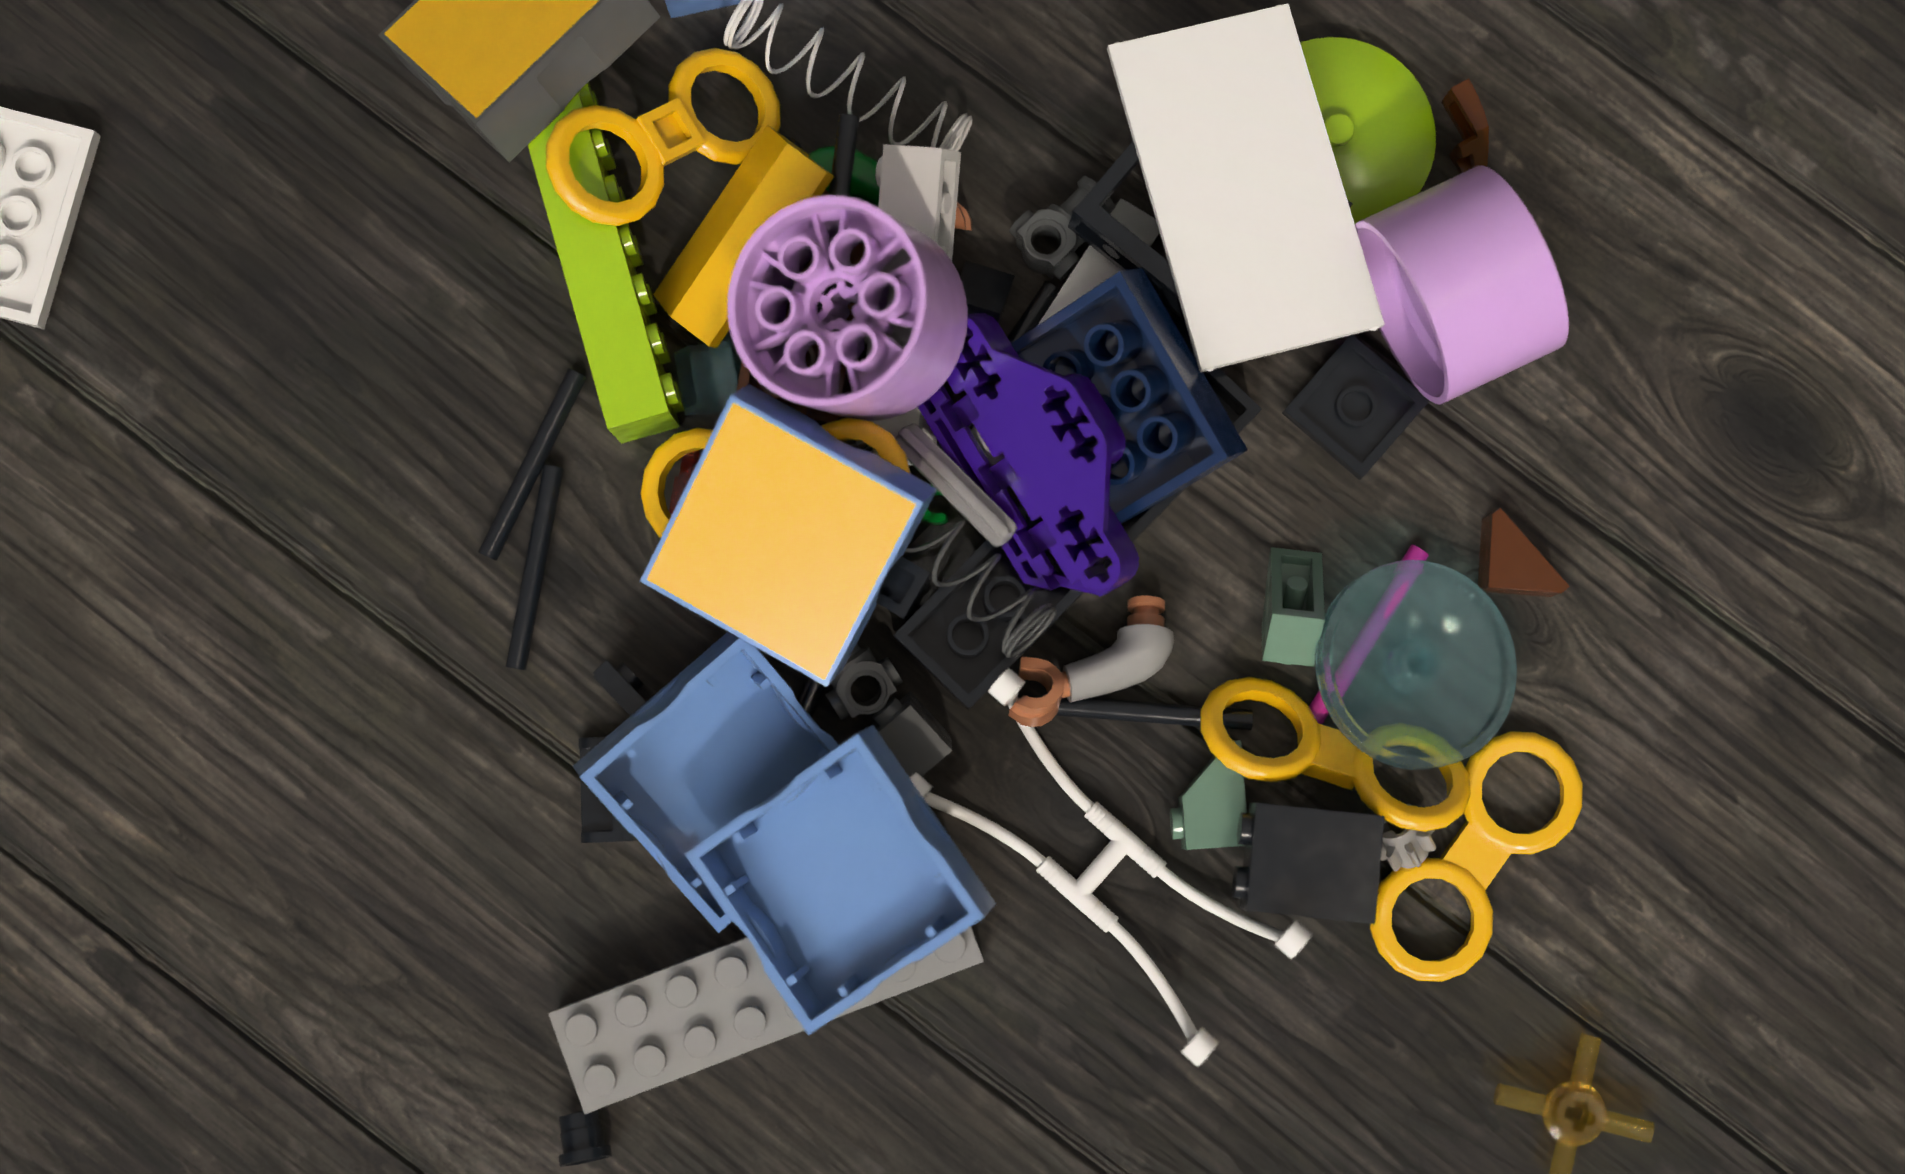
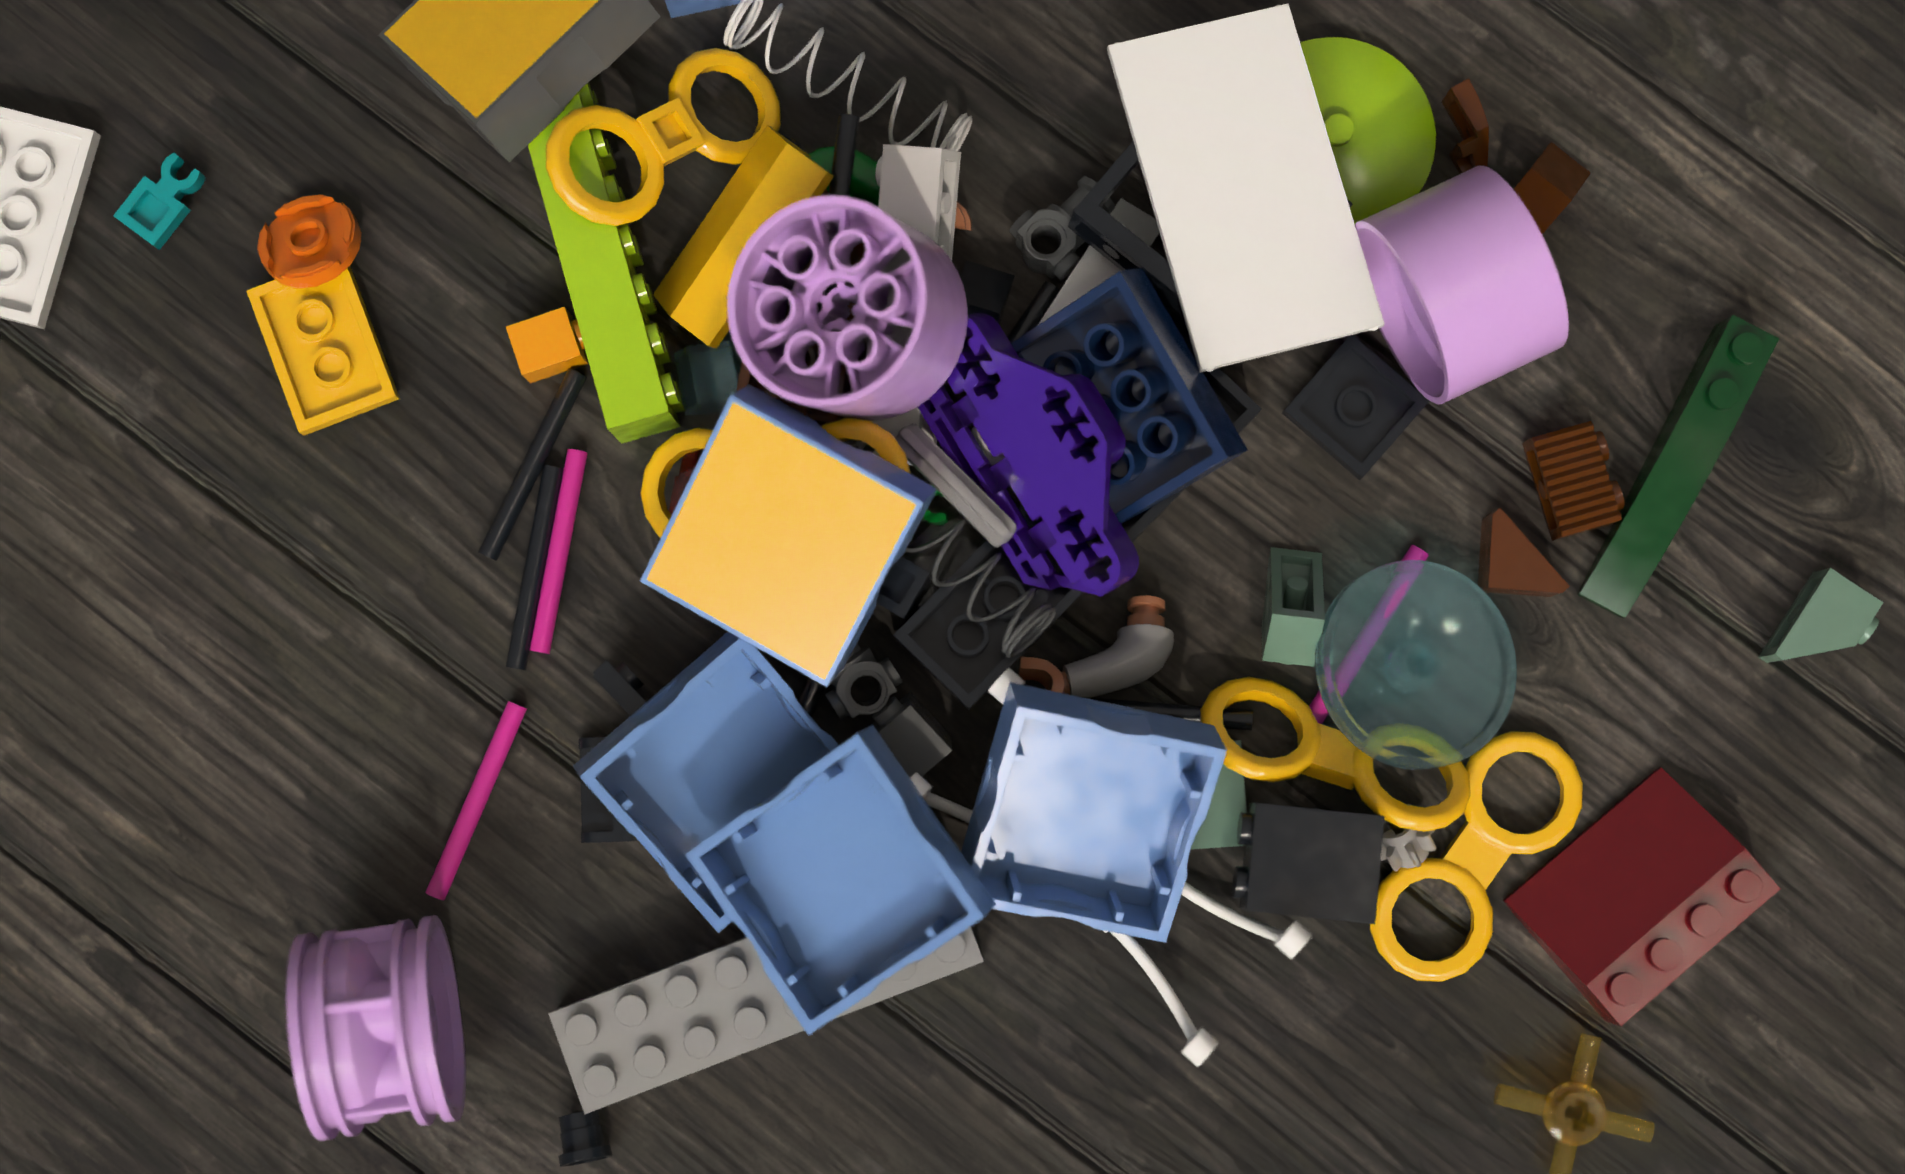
(156, 209): none -> teal plate
(309, 241): none -> orange tile
(323, 350): none -> yellow plate
(375, 1026): none -> lavender wheel
(476, 800): none -> dark pink bar
(547, 344): none -> light orange brick
(558, 551): none -> dark pink bar
(1091, 810): none -> medium blue tile
(1550, 185): none -> reddish brown slope
(1574, 480): none -> reddish brown brick
(1640, 896): none -> dark red slope
(1679, 462): none -> dark green slope
(1824, 618): none -> sand green slope

